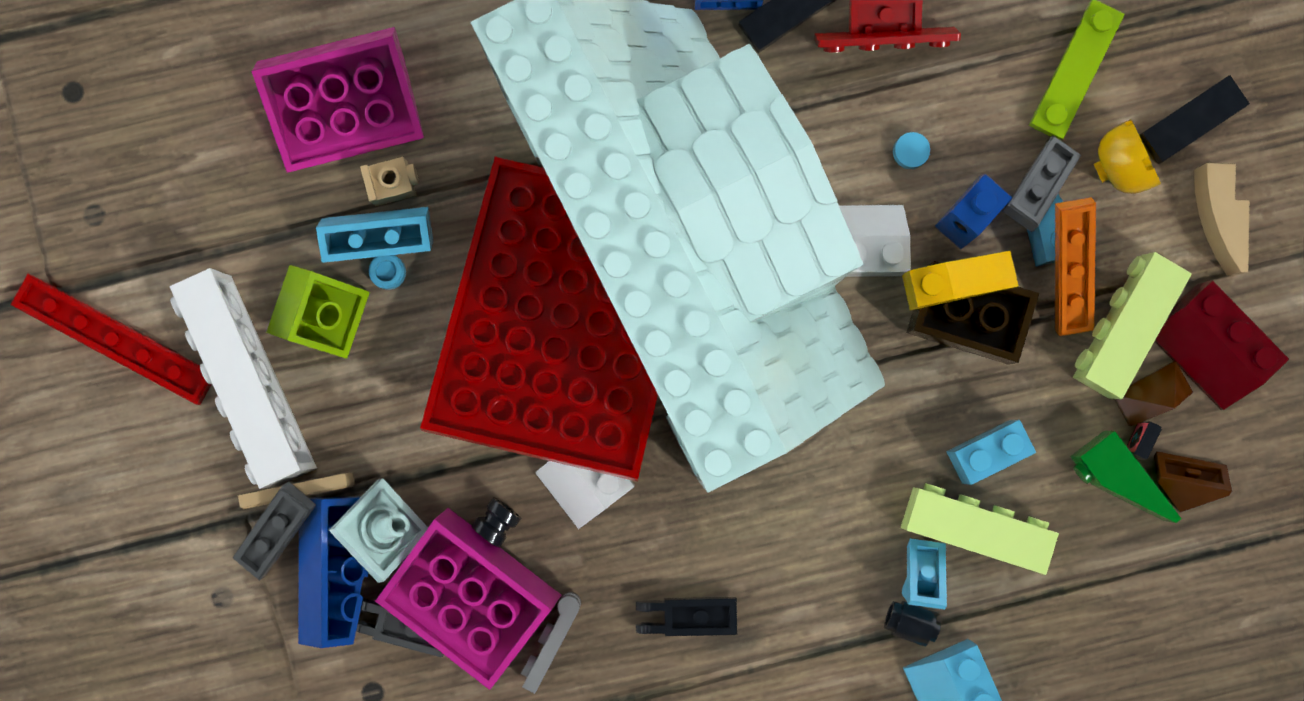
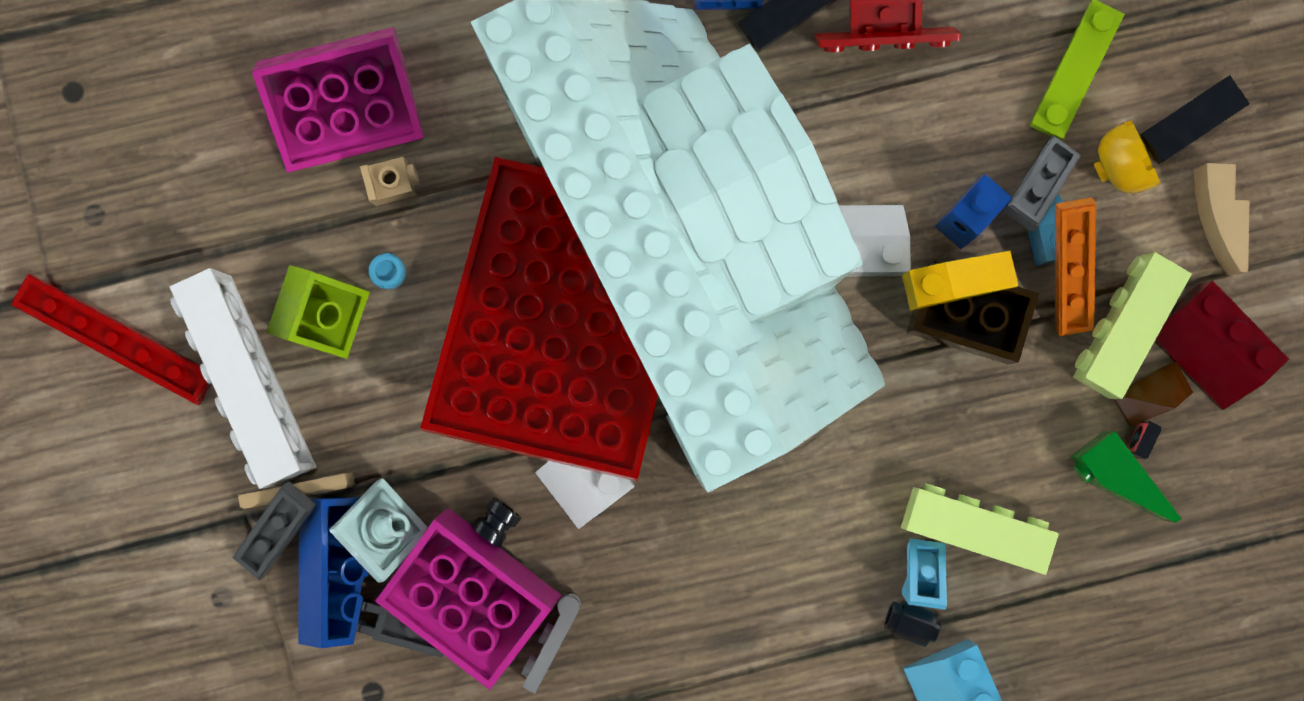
(374, 234): medium azure brick -> none
(691, 616): black hinge -> none
(911, 150): medium azure tile -> none
(991, 452): medium azure brick -> none
(1191, 480): reddish brown slope -> none

